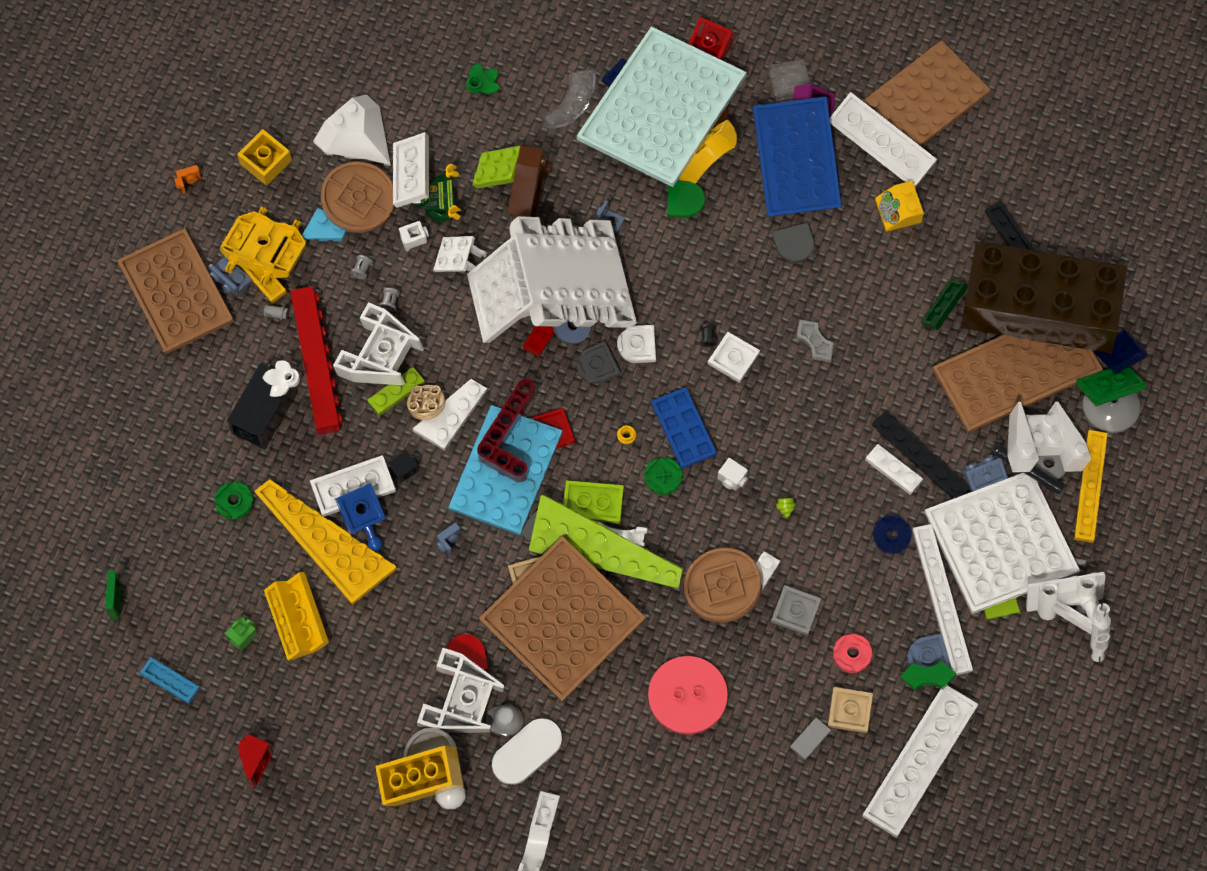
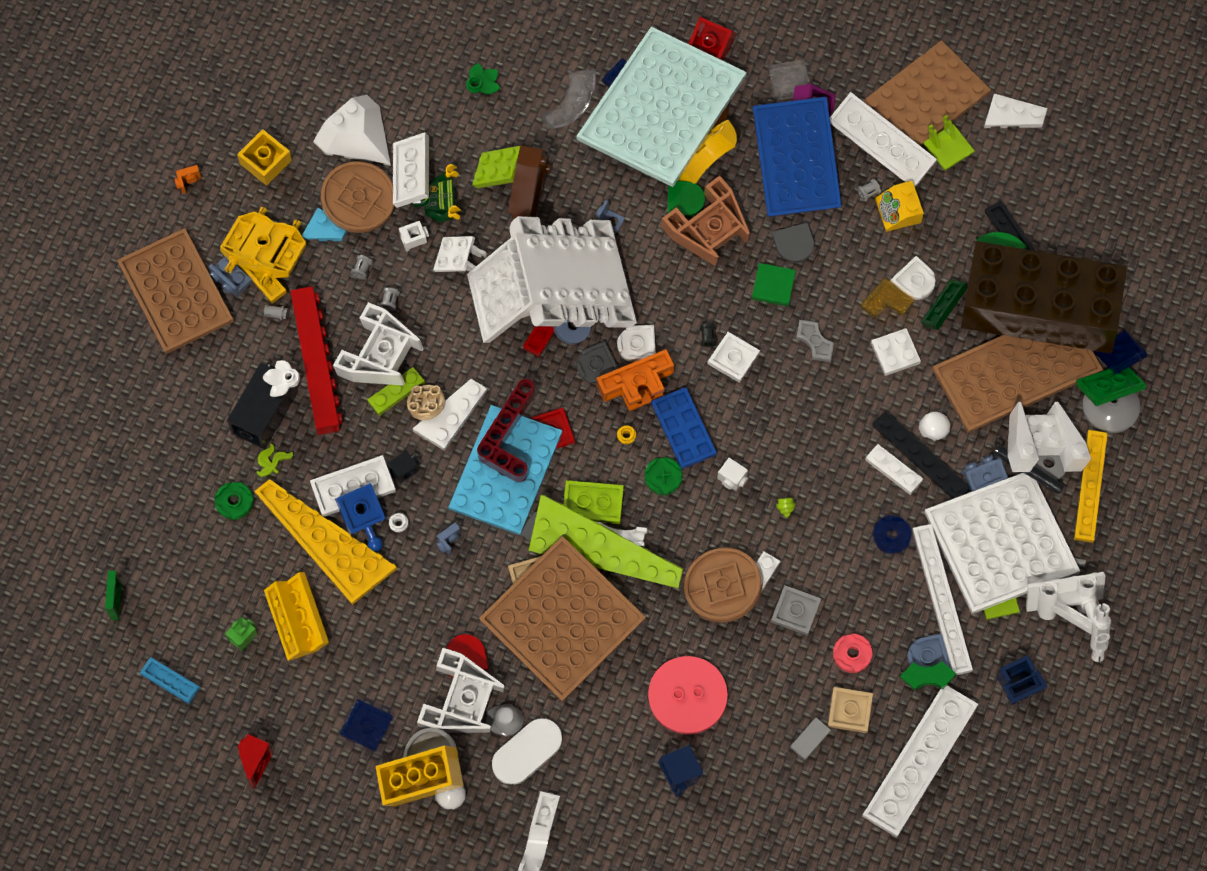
(263, 461): none -> lime piece
(366, 725): none -> clear blue plate
(398, 517): none -> white plate
(638, 381): none -> orange piece
(681, 769): none -> dark blue plate
(711, 226): none -> nougat wedge
(773, 284): none -> green tile
(869, 190): none -> light grey bush
(887, 295): none -> clear yellow plate
(895, 352): none -> white plate
(915, 279): none -> white tile
(934, 426): none -> white hair
(948, 145): none -> lime plate
(1002, 239): none -> green tile
(1012, 112): none -> white wing
(1020, 680): none -> dark blue plate

